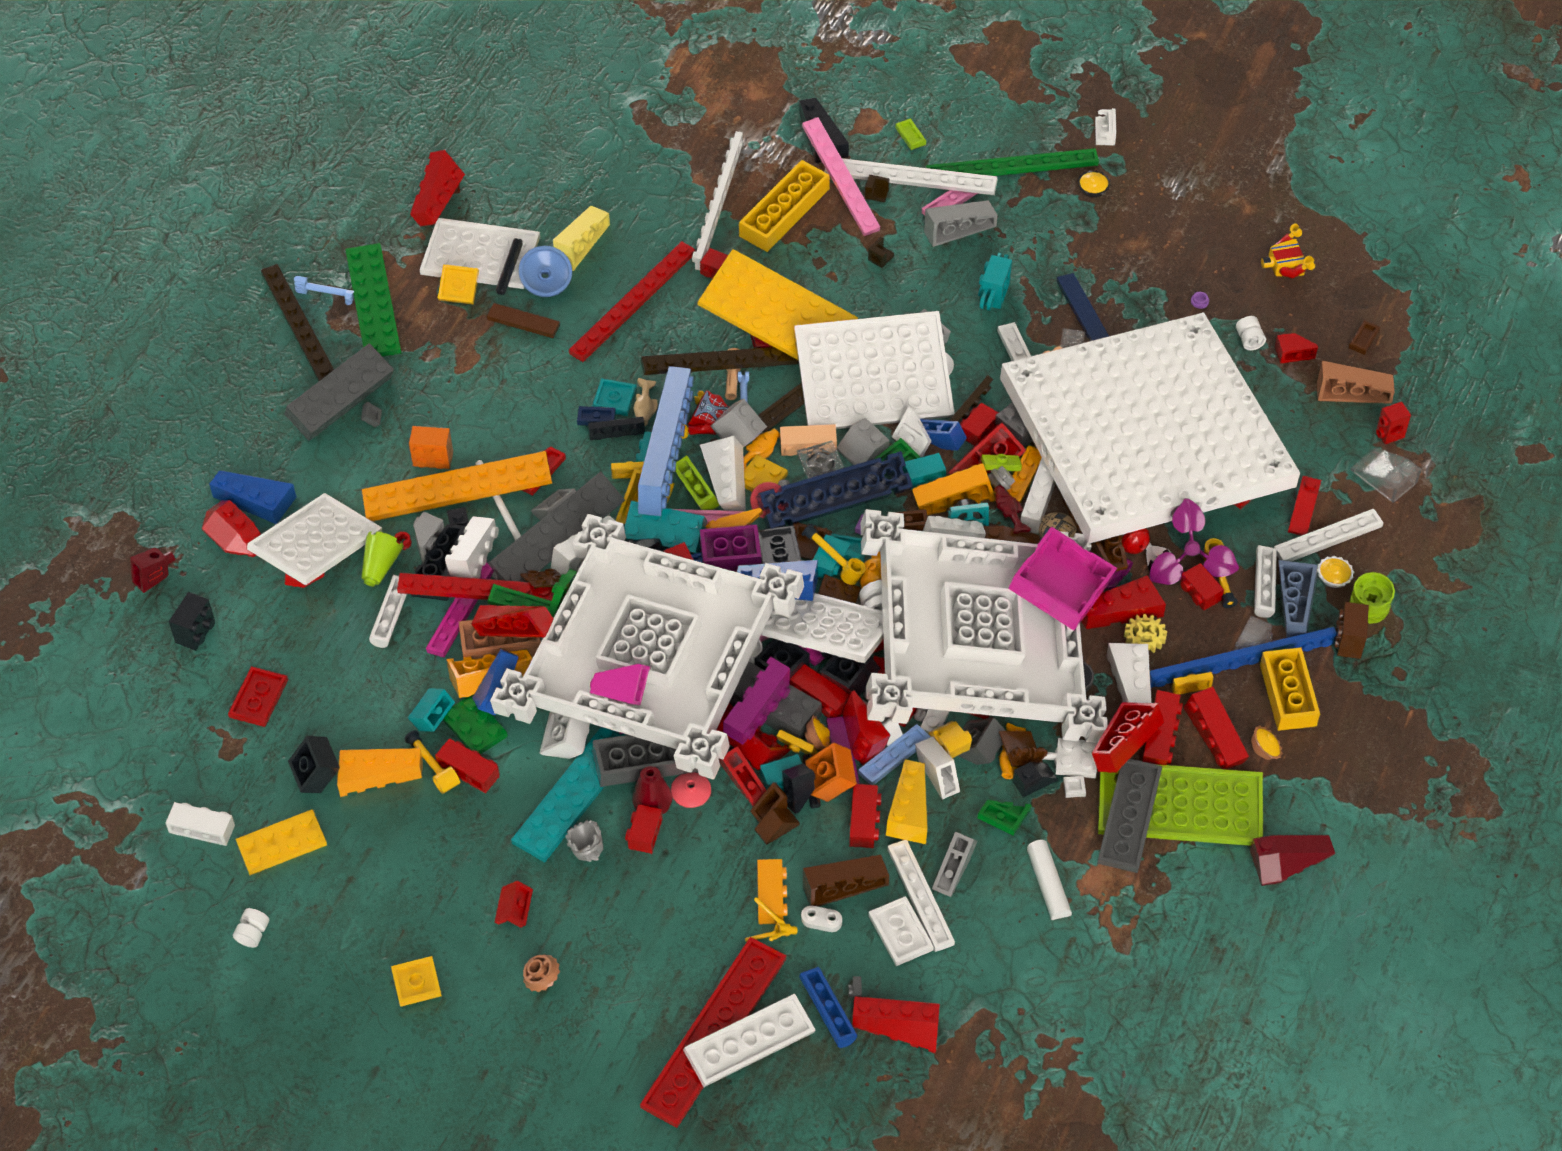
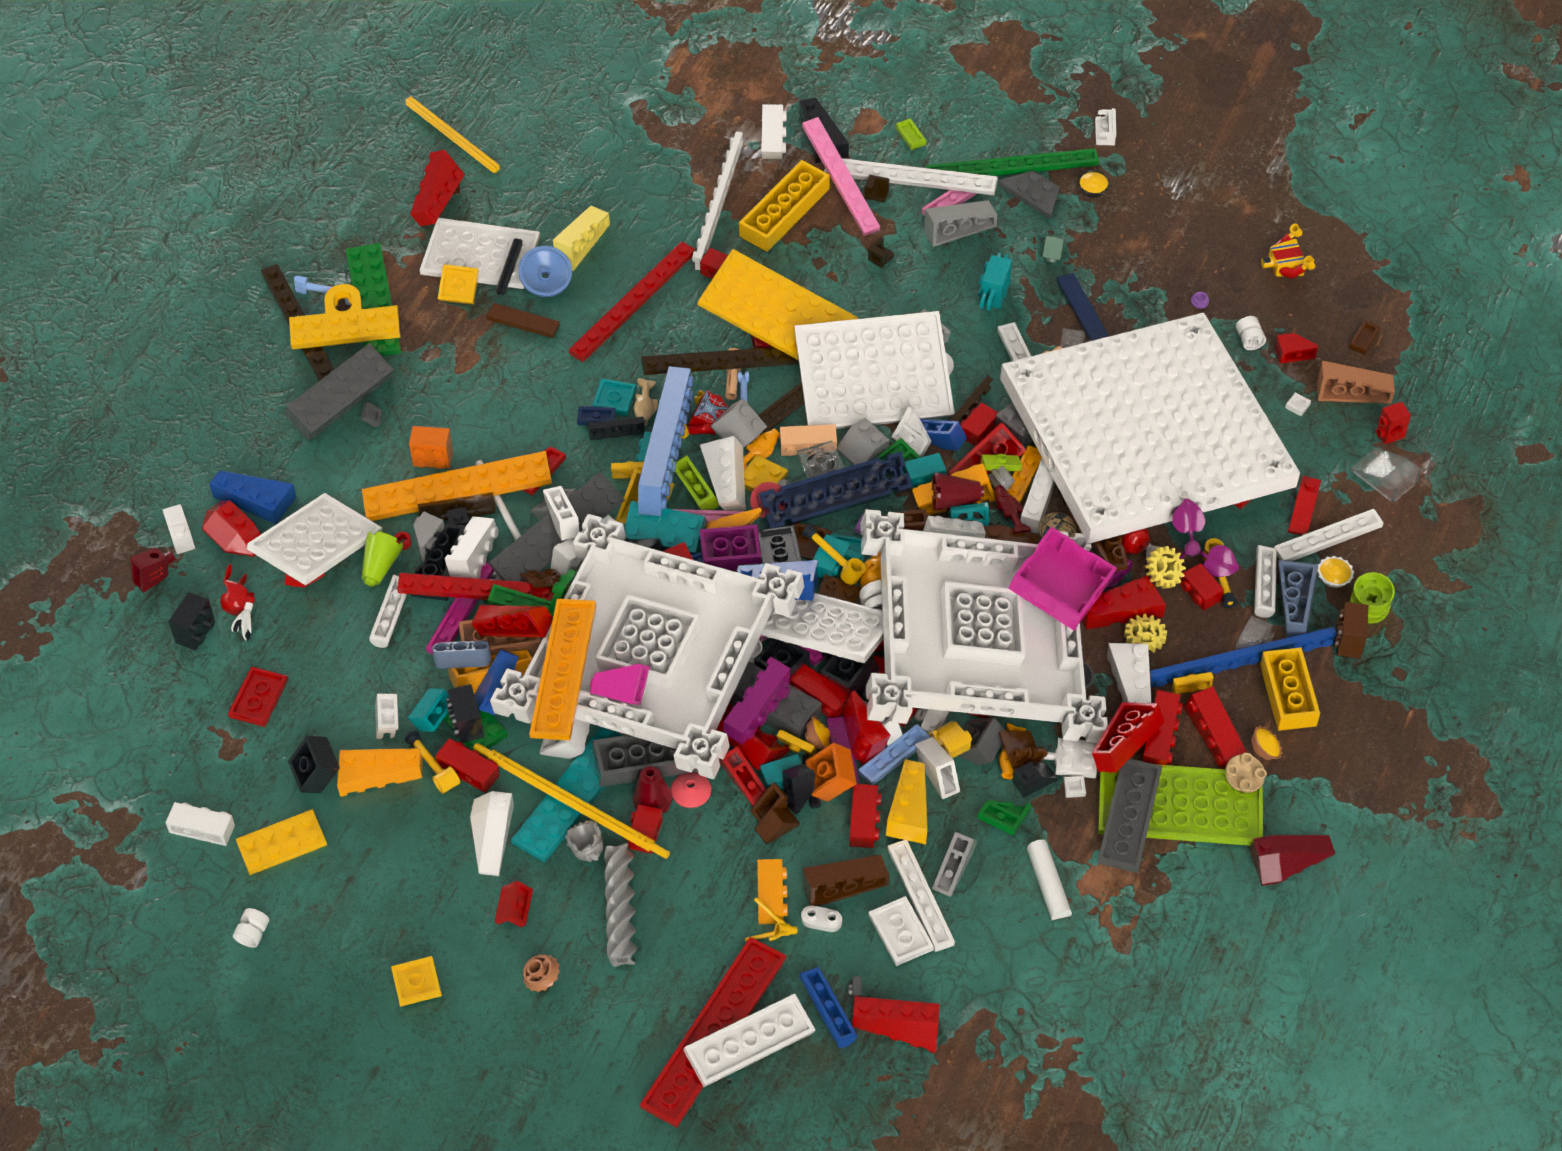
(178, 529): none -> white slope
(238, 602): none -> red hair
(344, 327): none -> yellow plate
(386, 715): none -> white hinge
(452, 134): none -> yellow axle
(461, 654): none -> sand blue beam
(464, 714): none -> black brick
(474, 505): none -> dark brown plate
(490, 828): none -> white wedge
(562, 513): none -> white slope
(563, 669): none -> light orange plate
(572, 801): none -> yellow axle
(618, 908): none -> light grey piece
(773, 131): none -> white wedge
(954, 491): none -> dark red cone
(1033, 191): none -> dark grey wing
(1053, 248): none -> sand green slope
(1165, 567): none -> light yellow gear
(1245, 773): none -> tan dish
(1298, 404): none -> white tile

